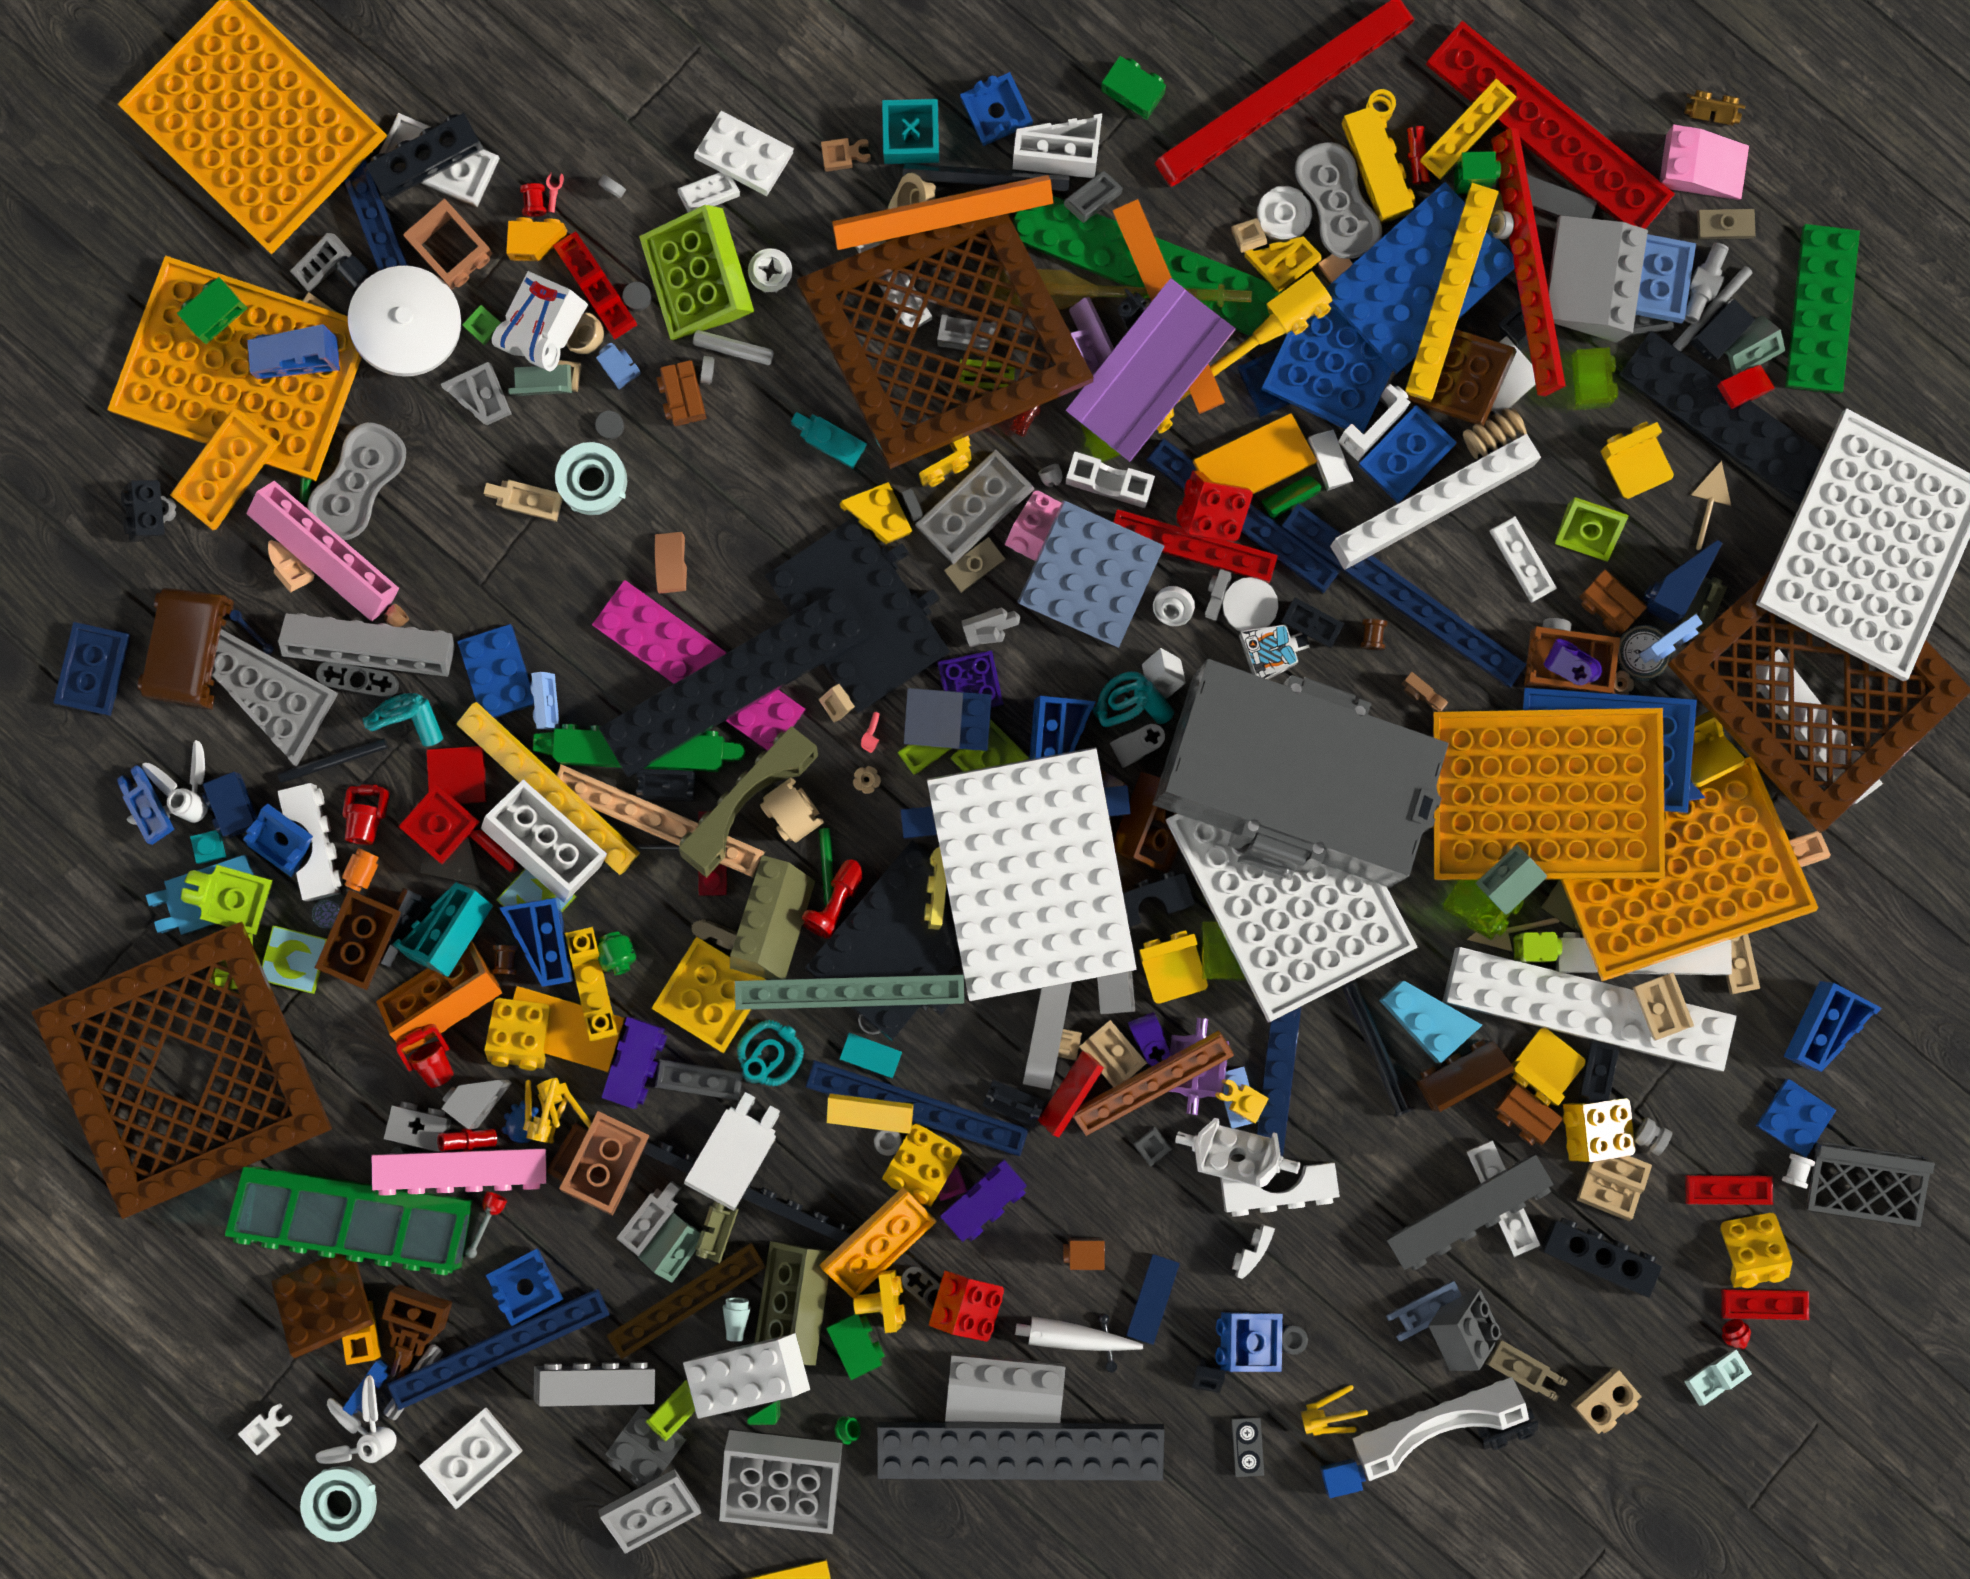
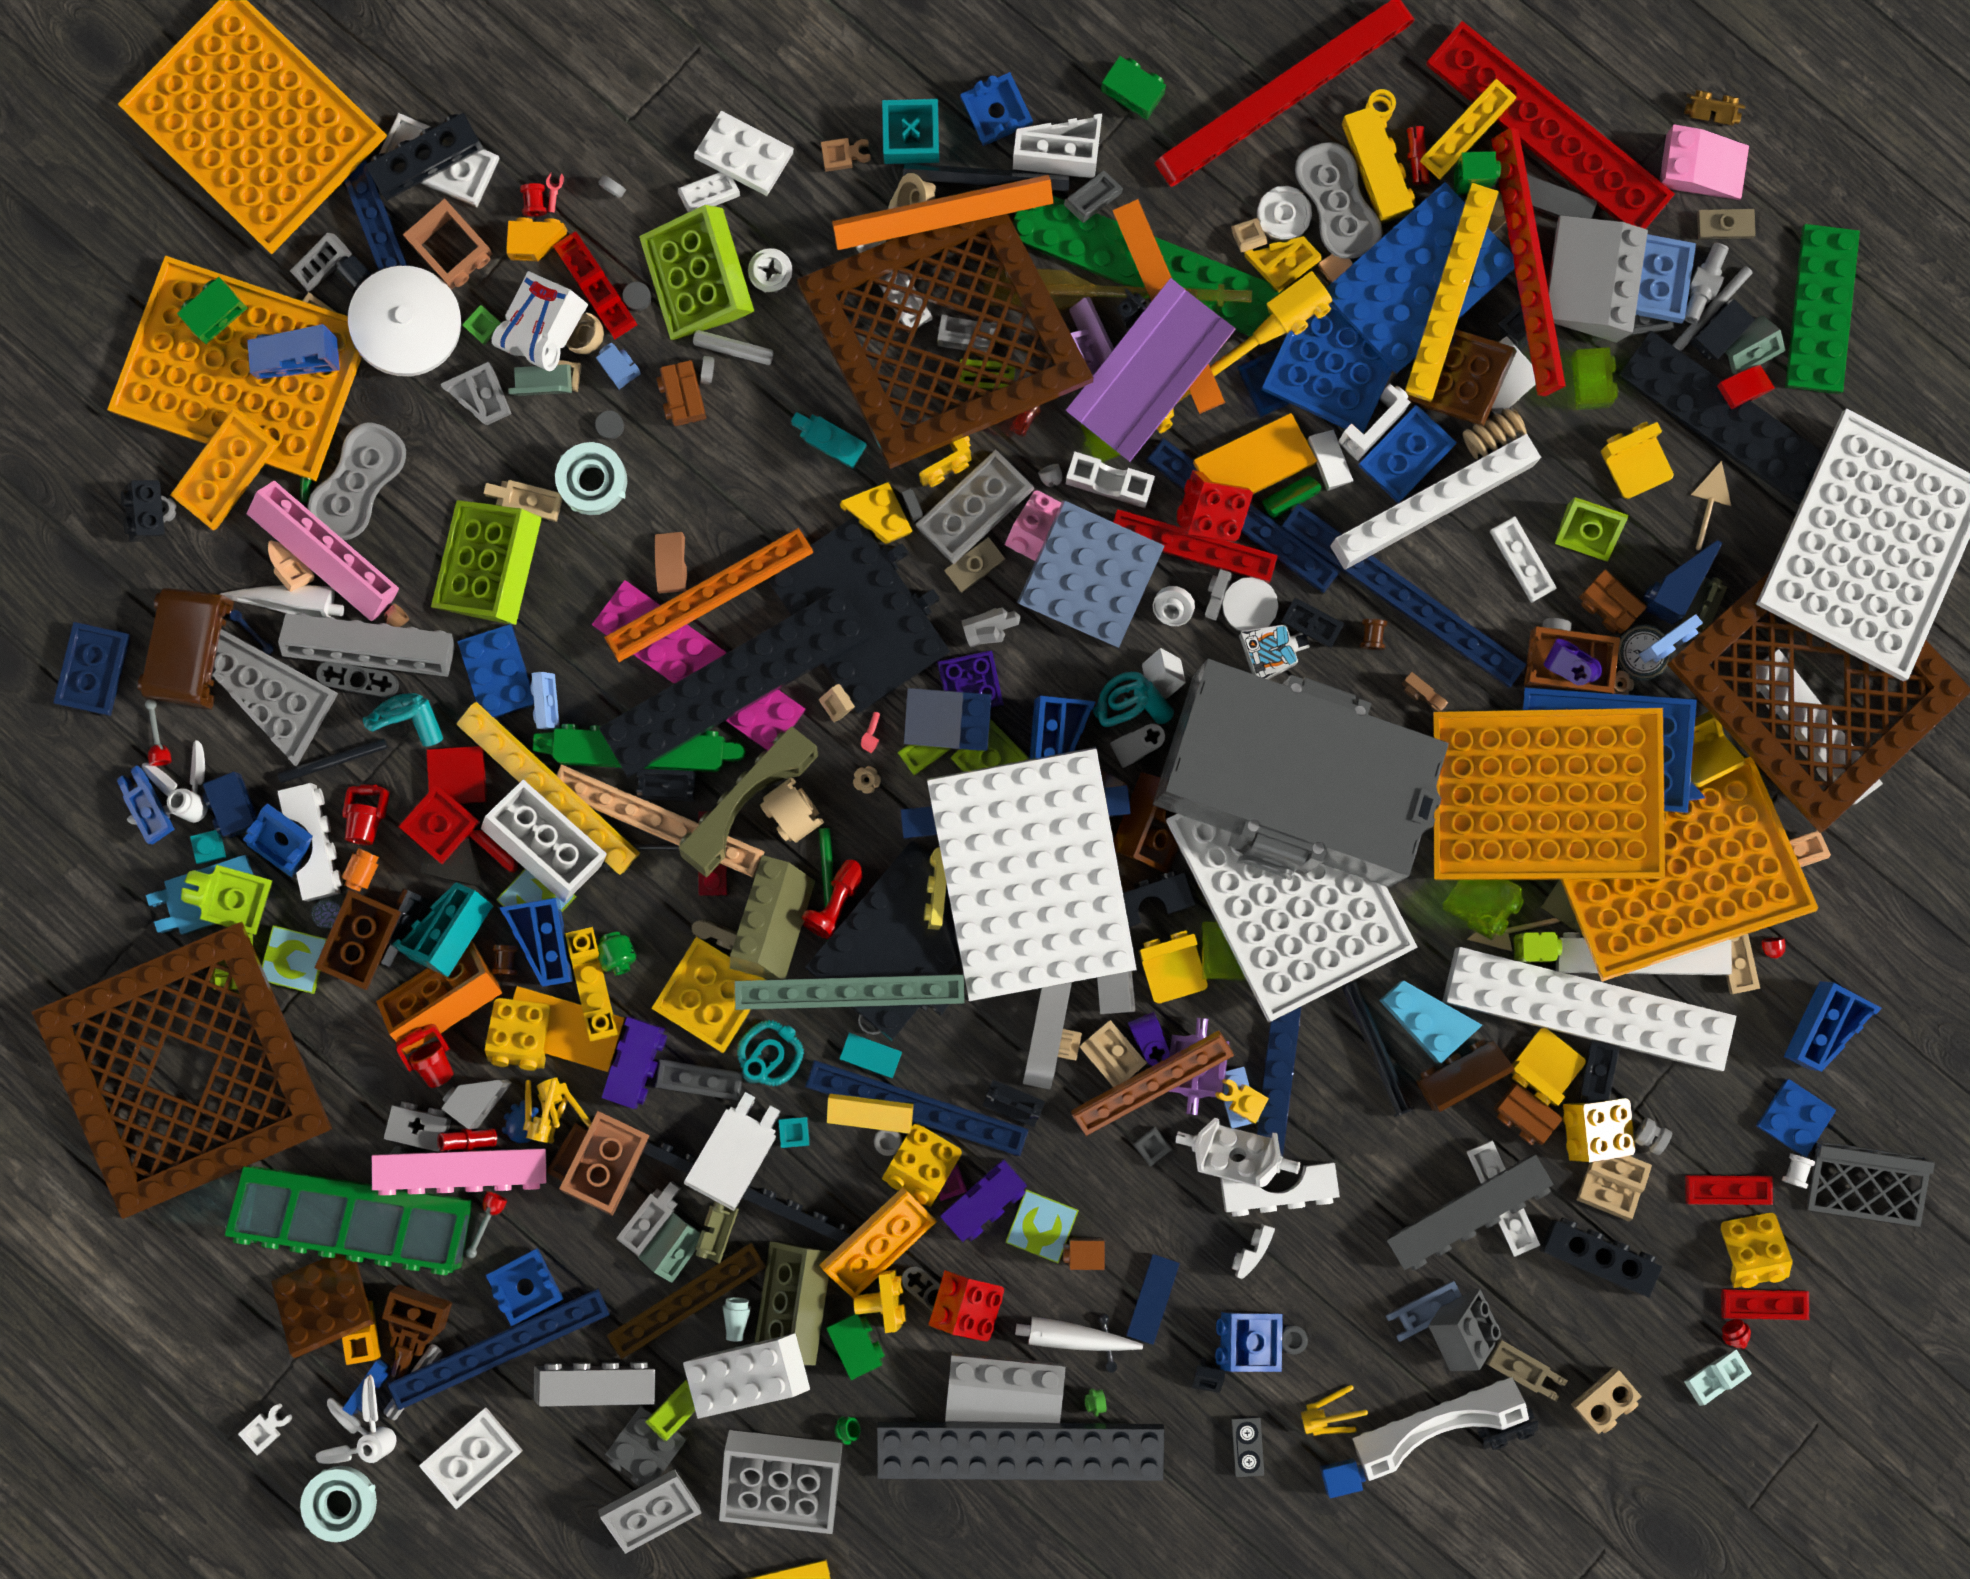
(158, 753): none -> hinge
(308, 599): none -> white piece
(486, 561): none -> lime slope
(708, 594): none -> orange tile
(765, 1415): green slope -> none
(794, 1132): none -> teal plate
(1042, 1226): none -> medium azure tile
(1070, 1093): red tile -> none
(1095, 1402): none -> bright green plate
(1501, 224): light grey tile -> none
(1511, 879): sand green panel -> none
(1663, 1006): tan plate -> none
(1774, 947): none -> red hinge

